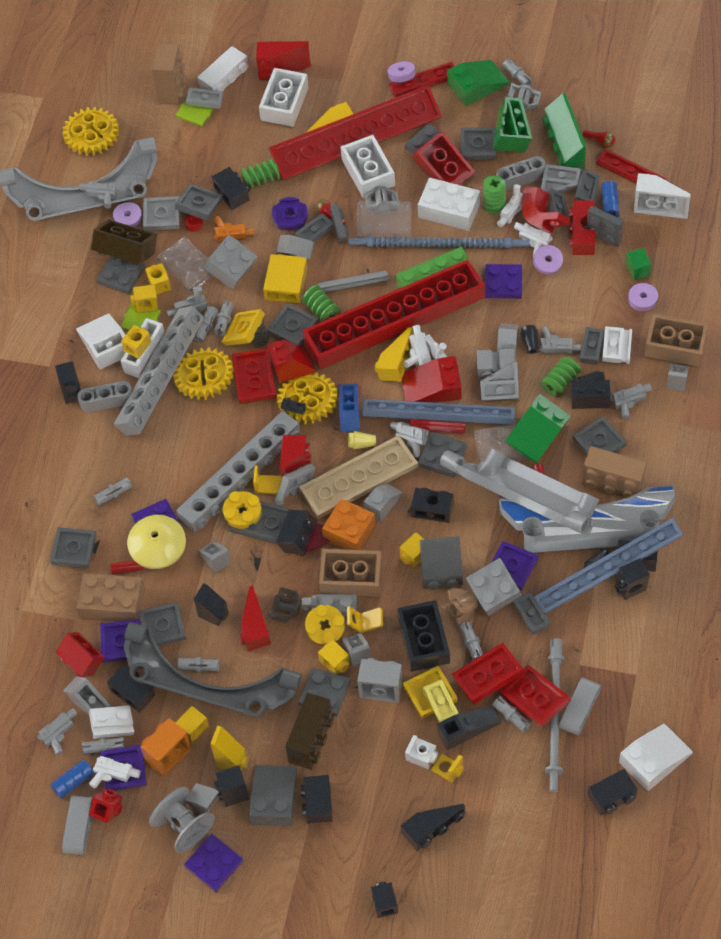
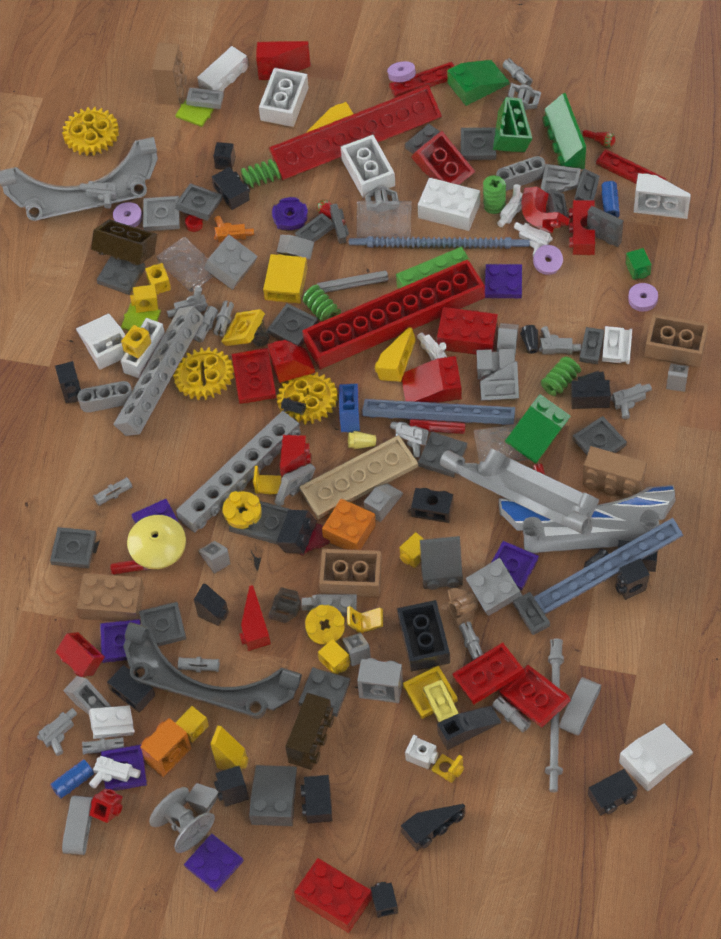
(224, 155): none -> black brick
(333, 895): none -> red brick
(419, 353): white piece -> none
(467, 330): none -> red brick

